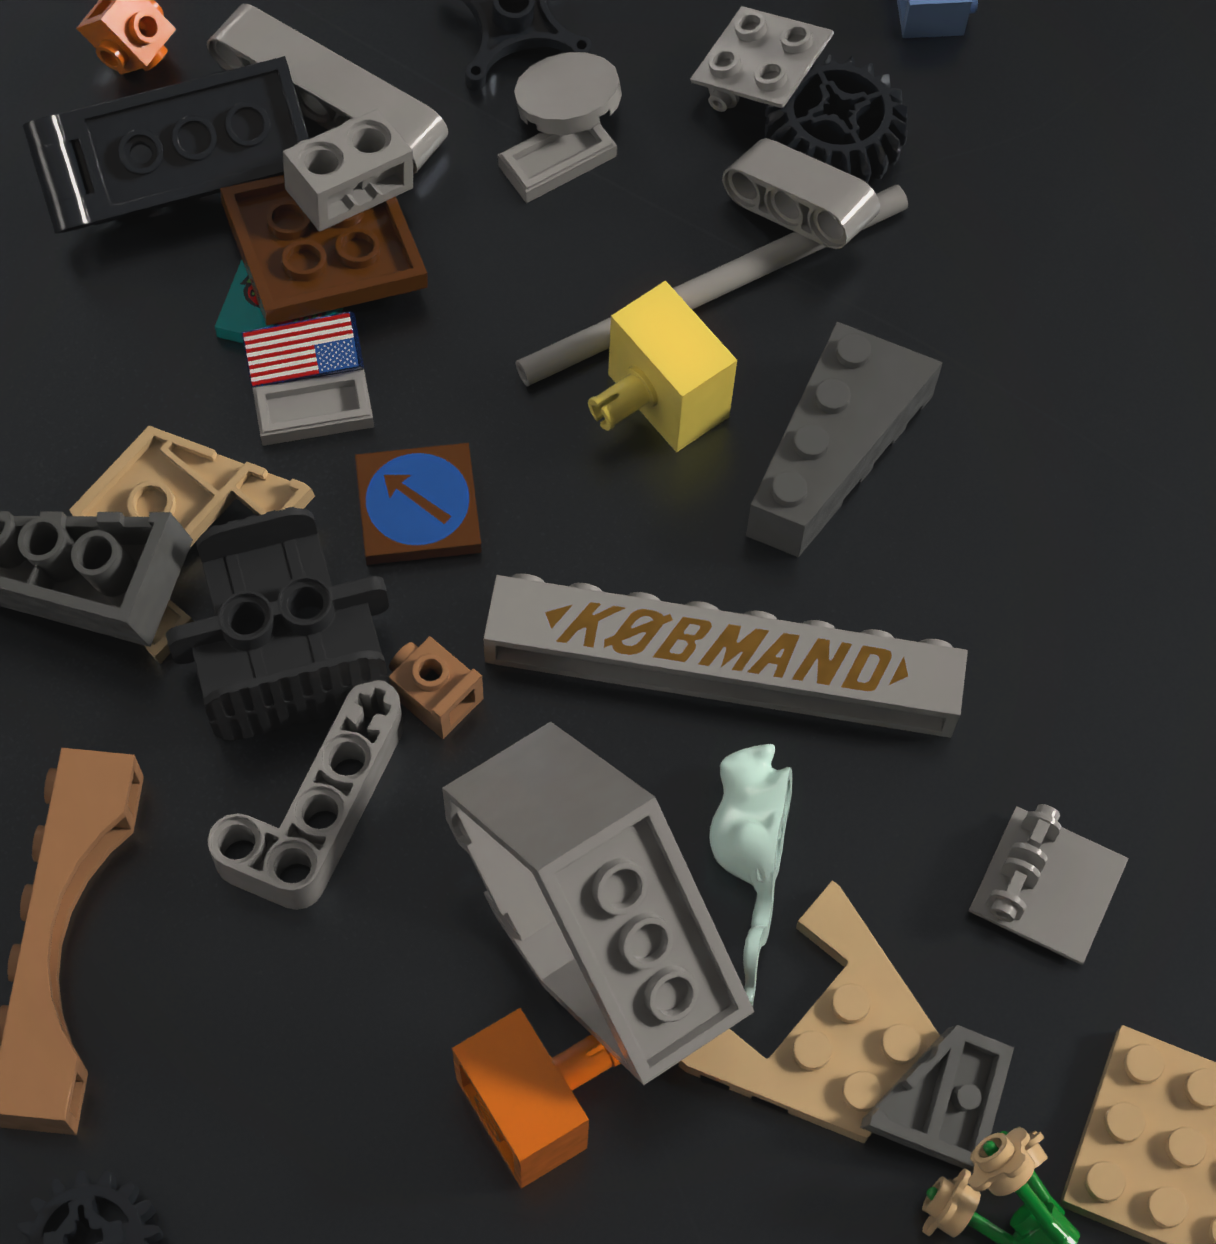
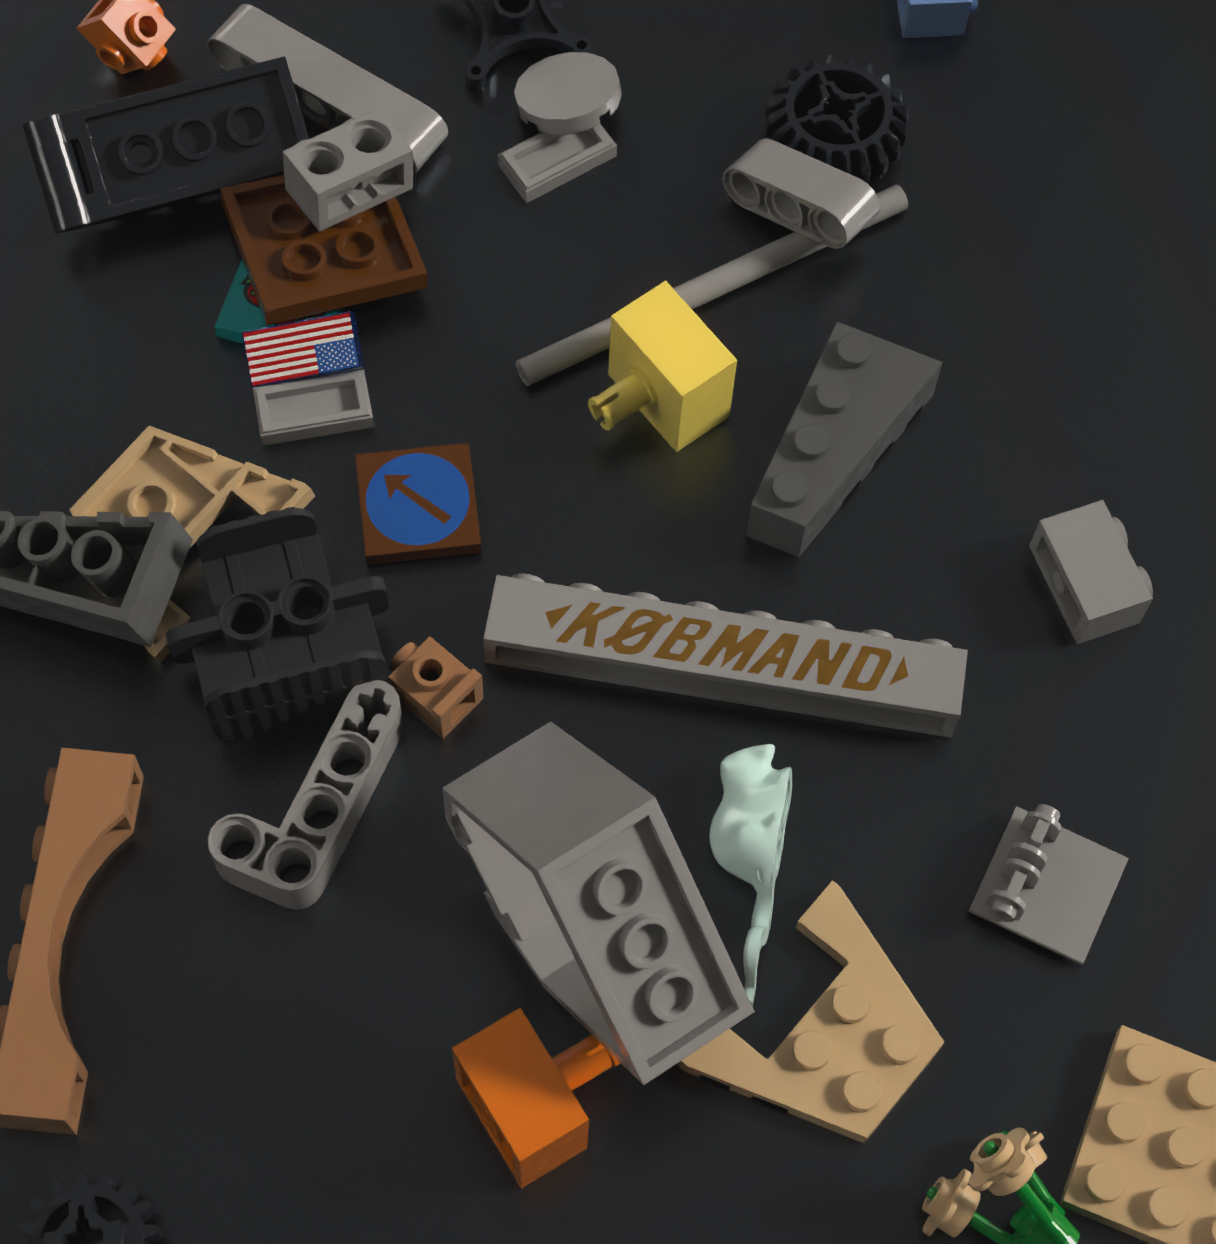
(760, 59): light grey hinge -> none
(946, 1097): dark grey wing -> none
(1091, 571): none -> light grey brick

